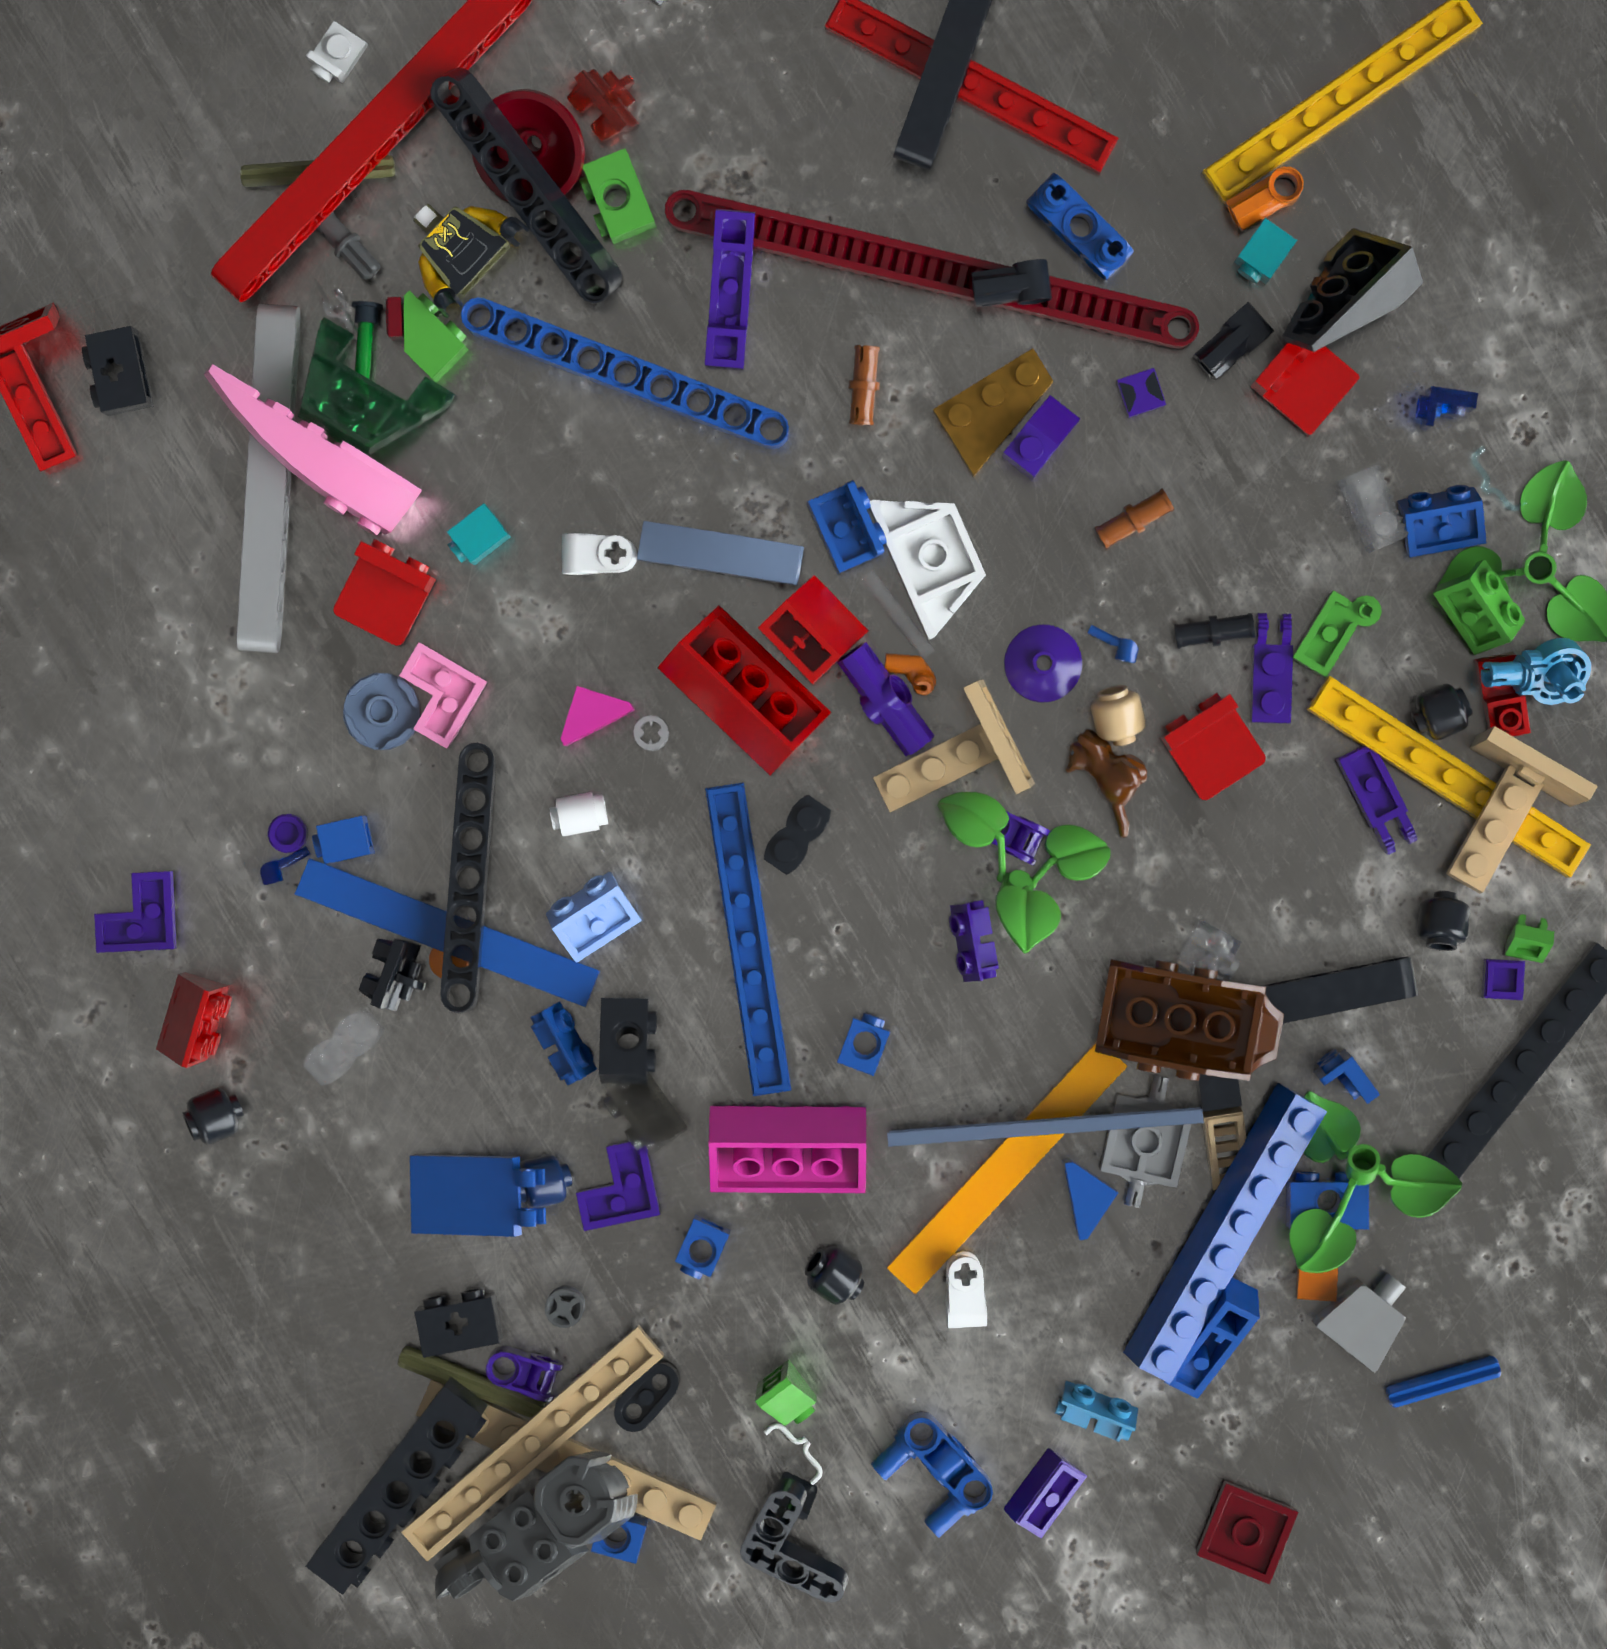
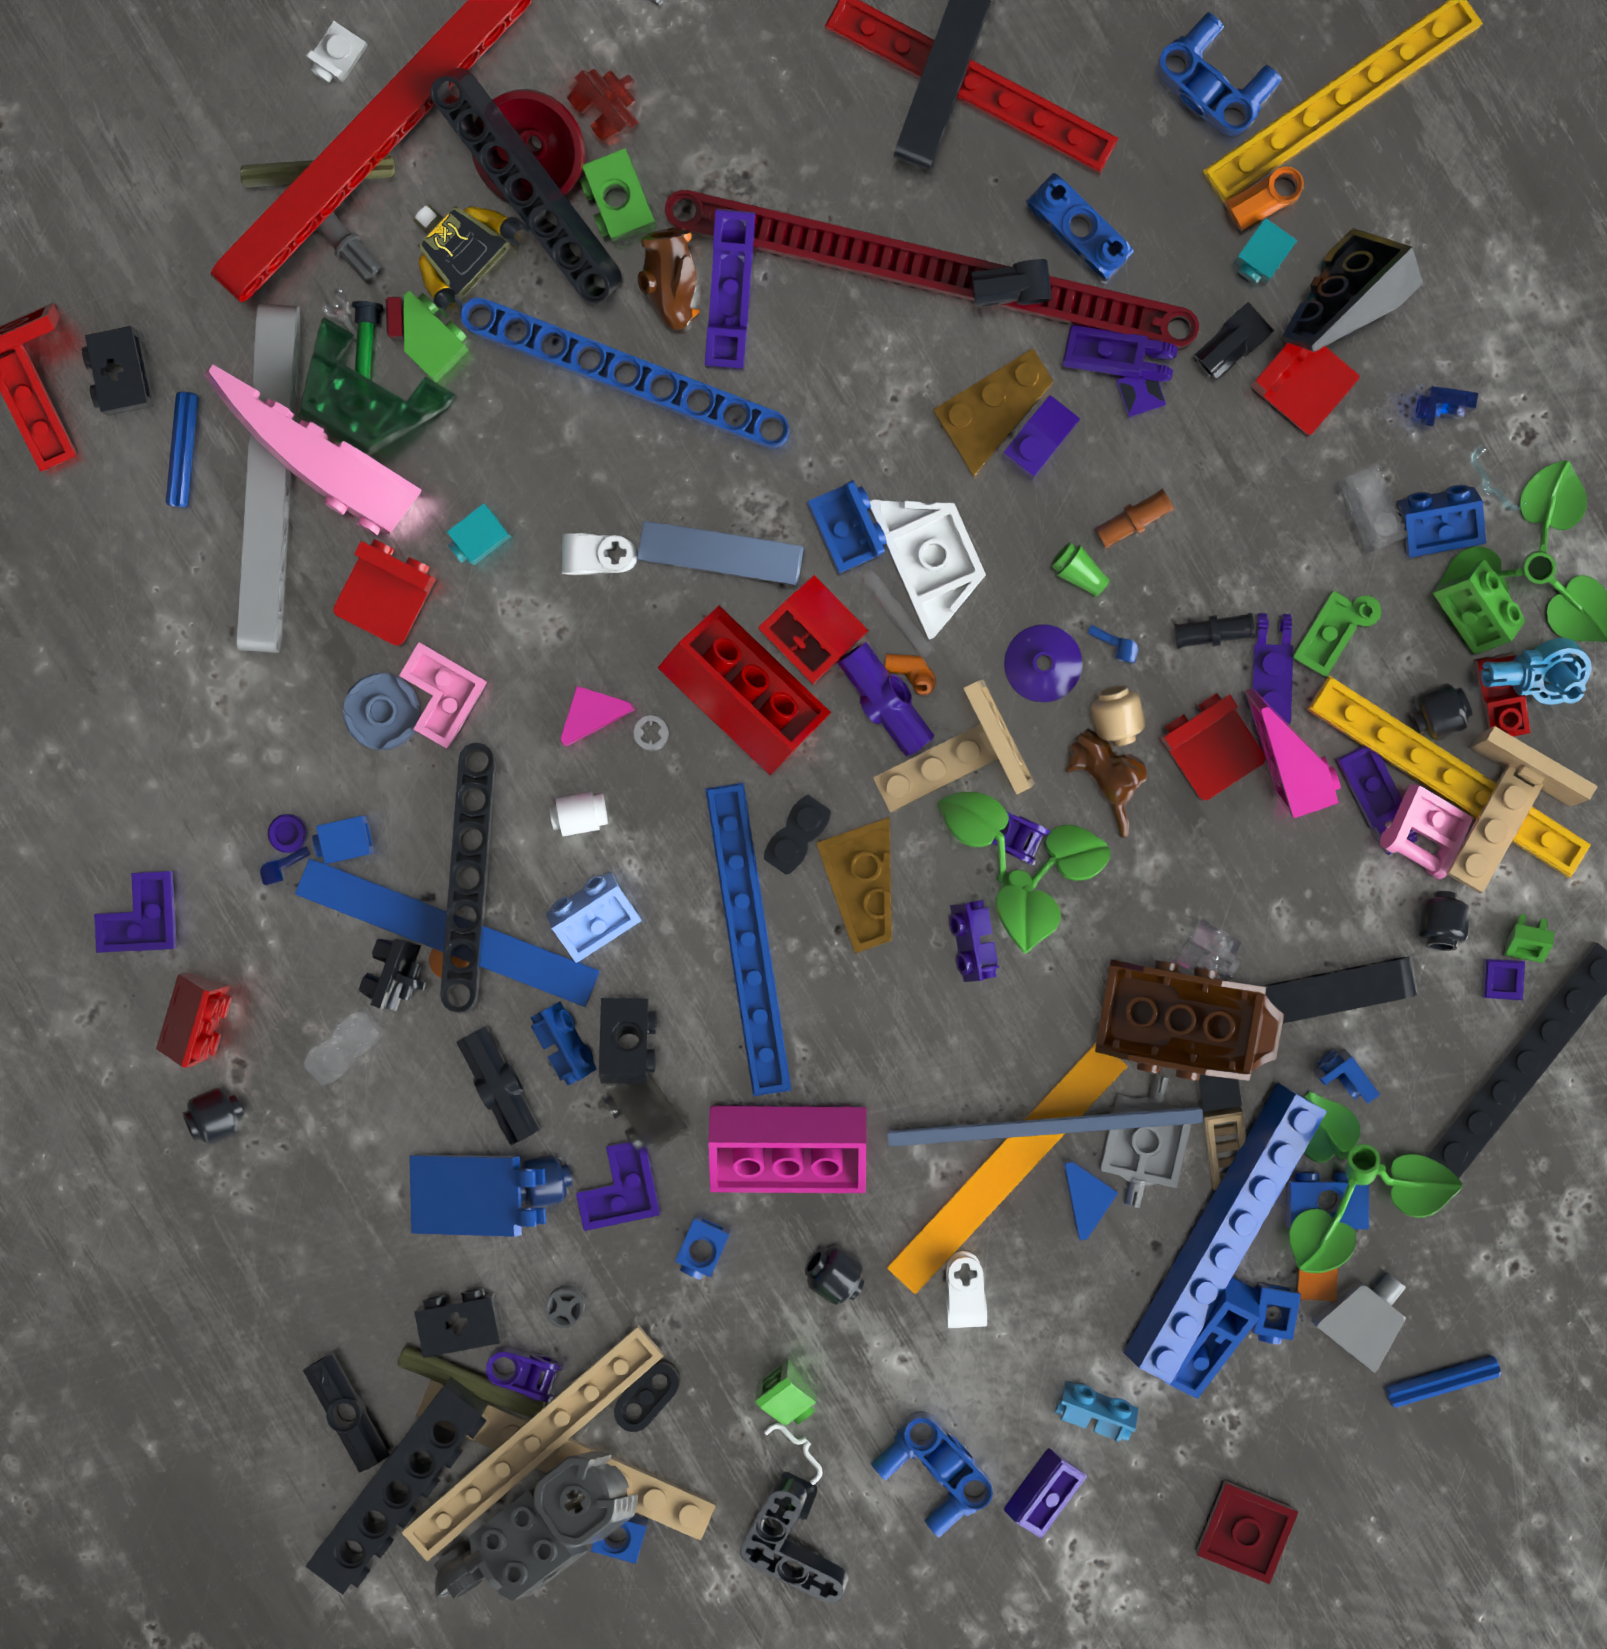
(181, 449): none -> blue axle
(357, 1435): none -> black piece
(498, 1085): none -> black piece
(669, 276): none -> reddish brown animal
(861, 881): none -> pearl gold wing
(861, 1061): blue brick -> none
(864, 385): dark orange pin -> none
(1078, 568): none -> bright green cone
(1117, 353): none -> dark purple hinge
(1206, 88): none -> blue piece
(1283, 1326): none -> blue brick
(1298, 773): none -> dark pink slope
(1433, 820): none -> bright pink plate

